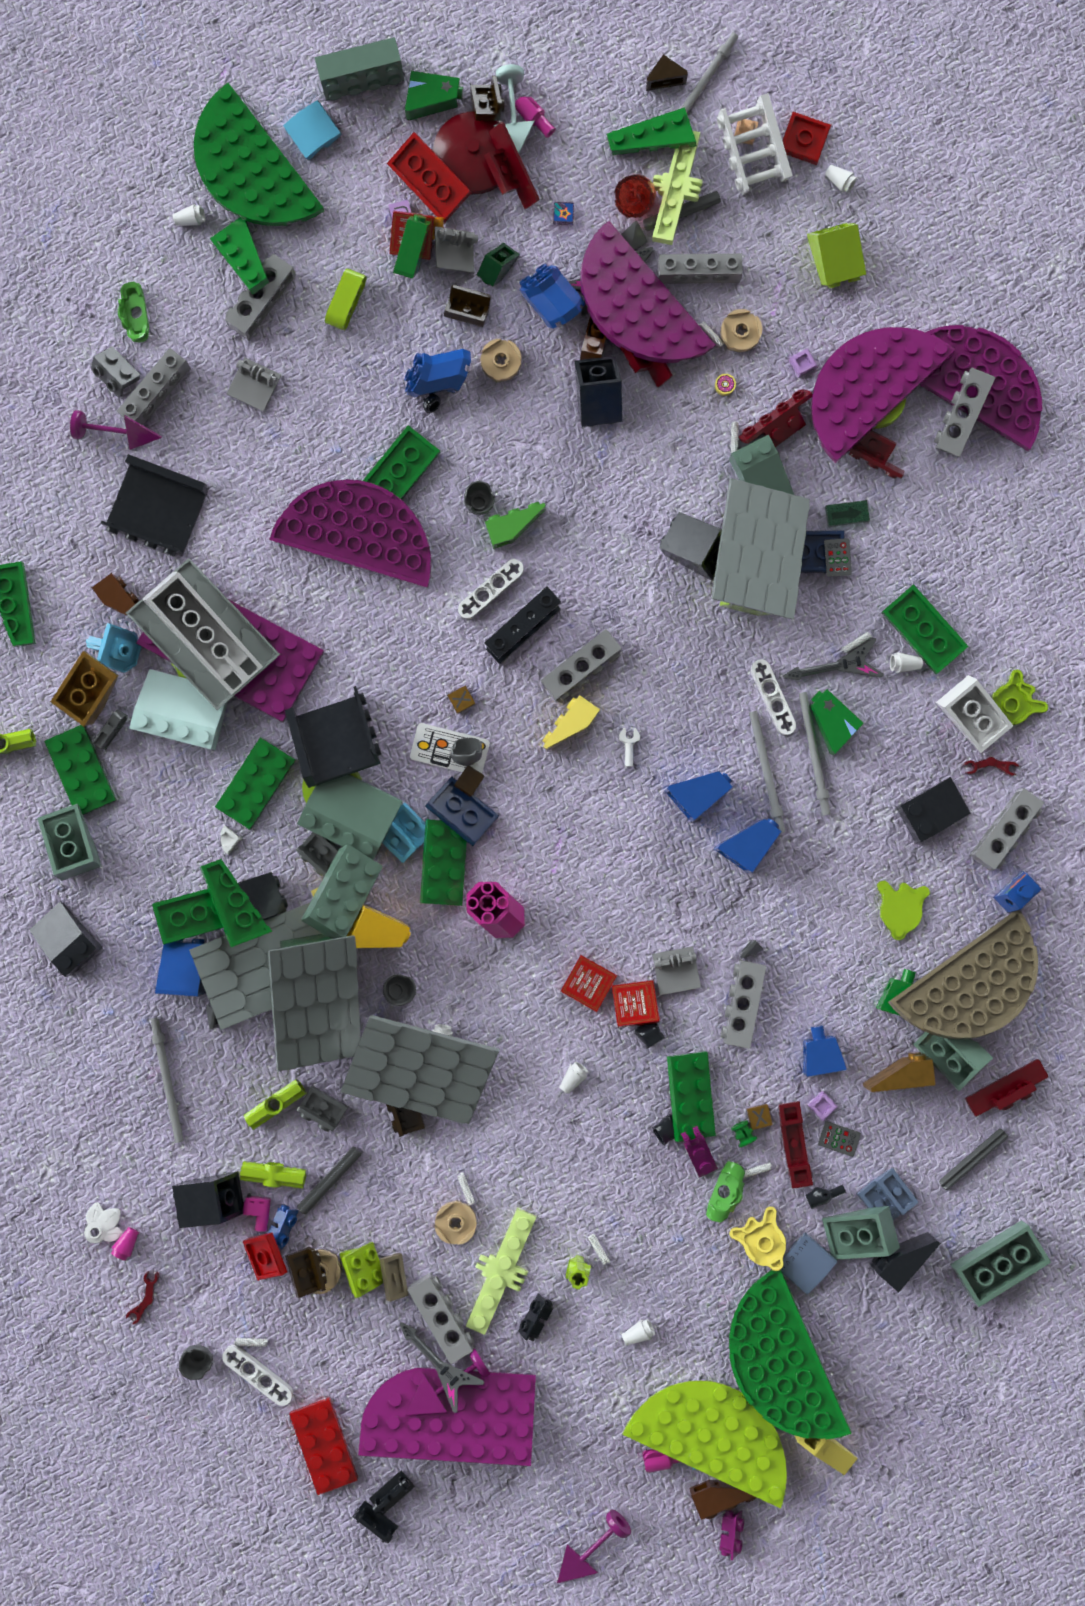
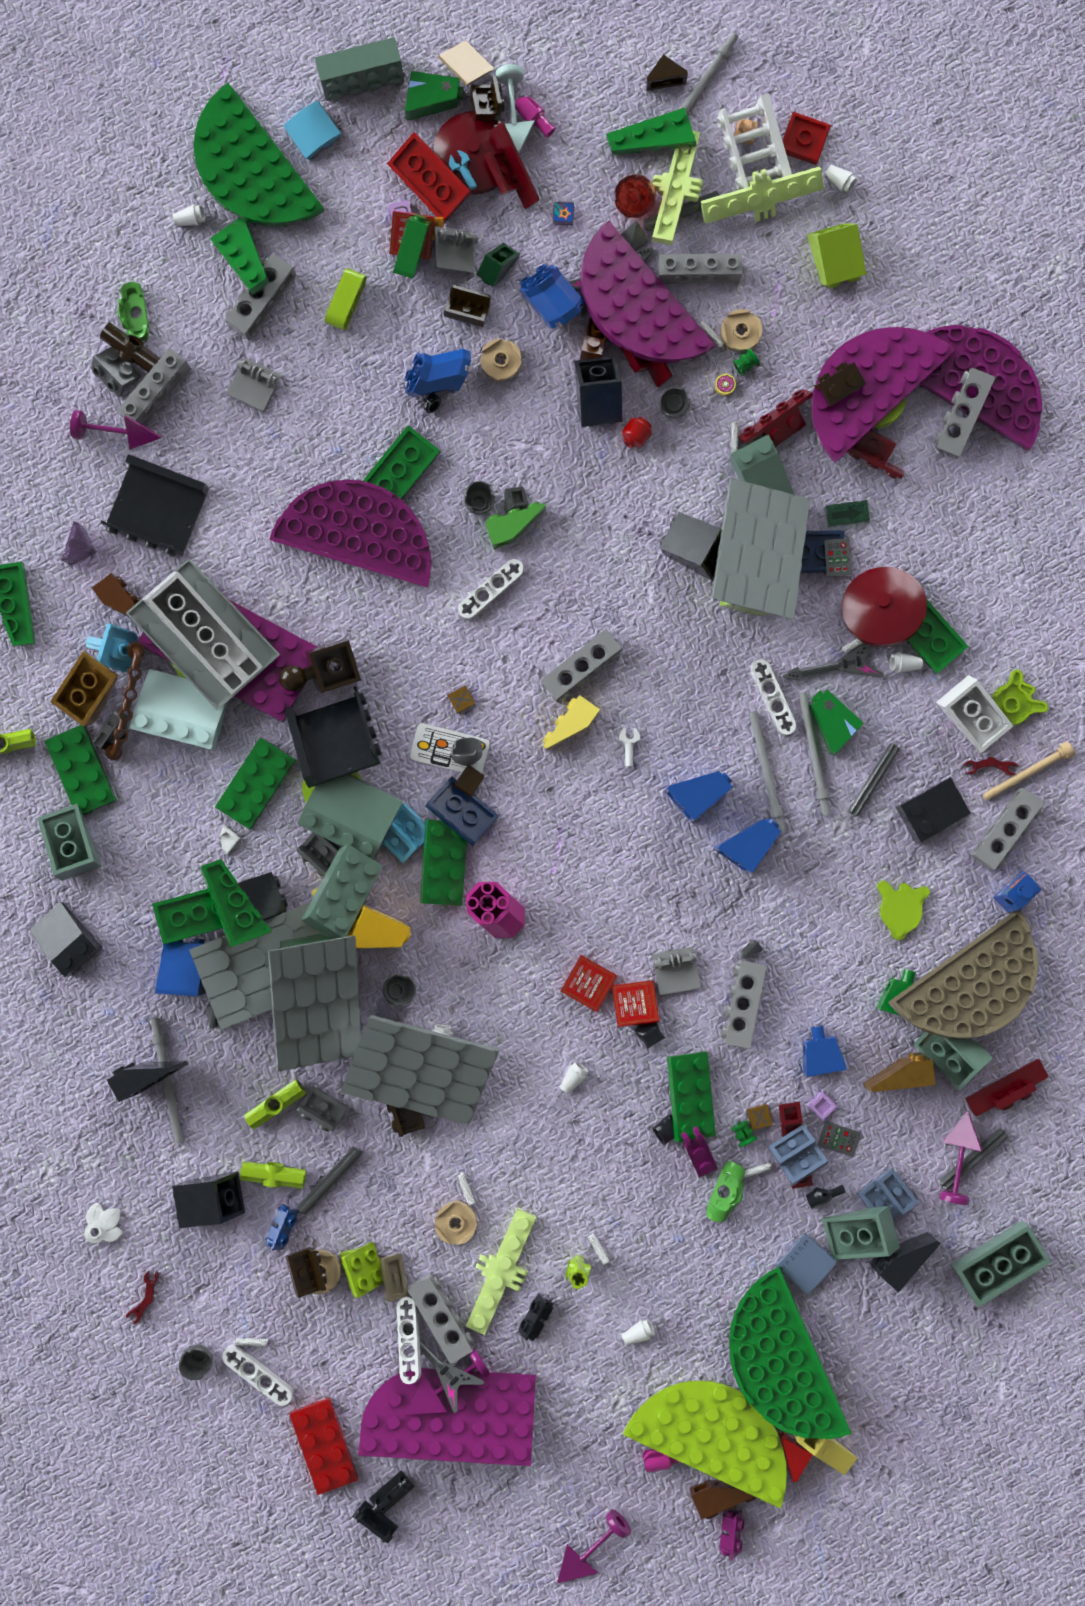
(78, 545): none -> clear purple slope
(113, 750): none -> reddish brown bar
(124, 1245): dark pink cone -> none
(129, 346): none -> dark brown piece
(135, 1079): none -> black slope
(260, 1208): dark pink piece -> none
(265, 1256): red tile -> none
(345, 672): none -> dark brown brick
(404, 1340): none -> white beam
(463, 169): none -> medium azure bar
(466, 63): none -> tan piece
(515, 498): none -> dark grey slope
(523, 625): black fence -> none
(636, 432): none -> red head
(674, 402): none -> dark grey hair
(746, 362): none -> green bush
(762, 195): none -> yellowish green hinge
(762, 1240): light yellow tile -> none
(796, 1456): none -> red slope
(798, 1155): none -> sand blue slope
(802, 362): lavender tile -> none
(840, 383): none -> dark brown bracket
(874, 779): none -> dark grey axle
(884, 607): none -> dark red dish
(964, 1136): none -> piece
(1064, 751): none -> tan piece

